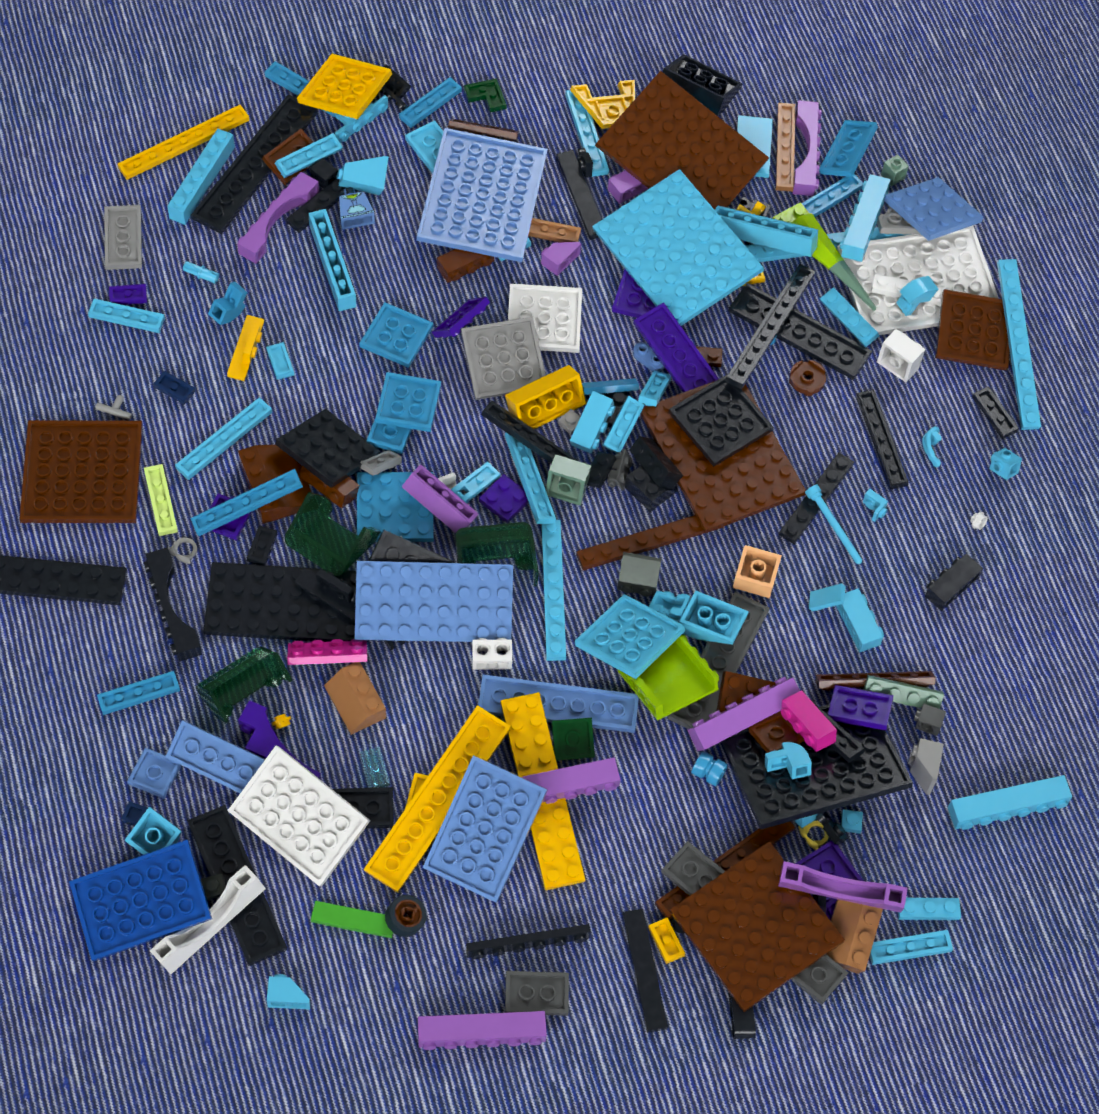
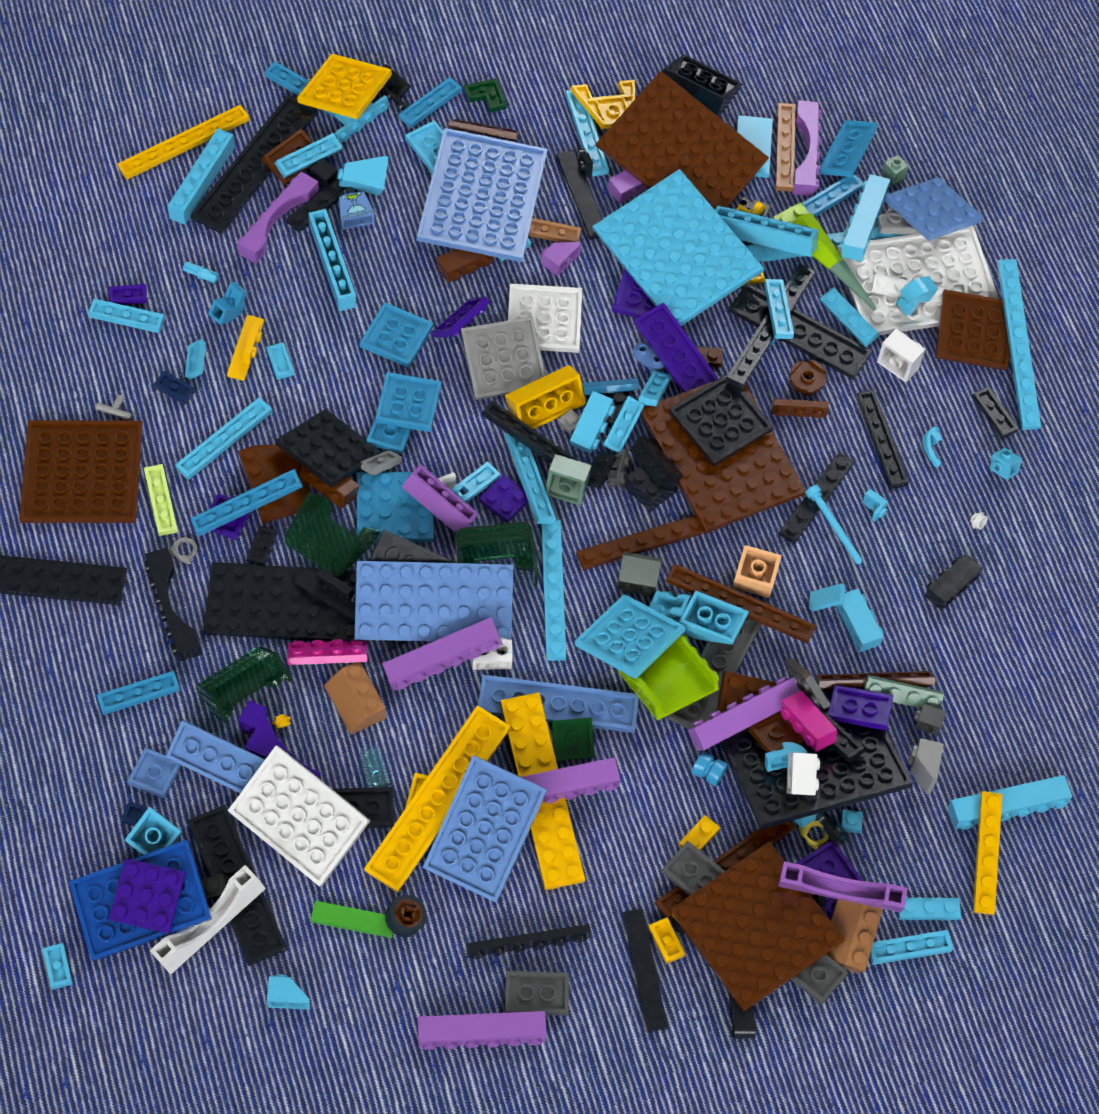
(57, 966): none -> medium azure plate
(123, 237): light grey plate -> none
(147, 896): none -> dark purple plate
(195, 359): none -> medium azure plate
(442, 654): none -> medium lavender brick
(701, 833): none -> yellow plate
(758, 610): none -> reddish brown plate
(779, 309): none -> medium azure plate
(799, 408): none -> reddish brown plate
(802, 773): none -> white brick
(806, 683): none -> dark grey plate
(987, 853): none -> yellow plate

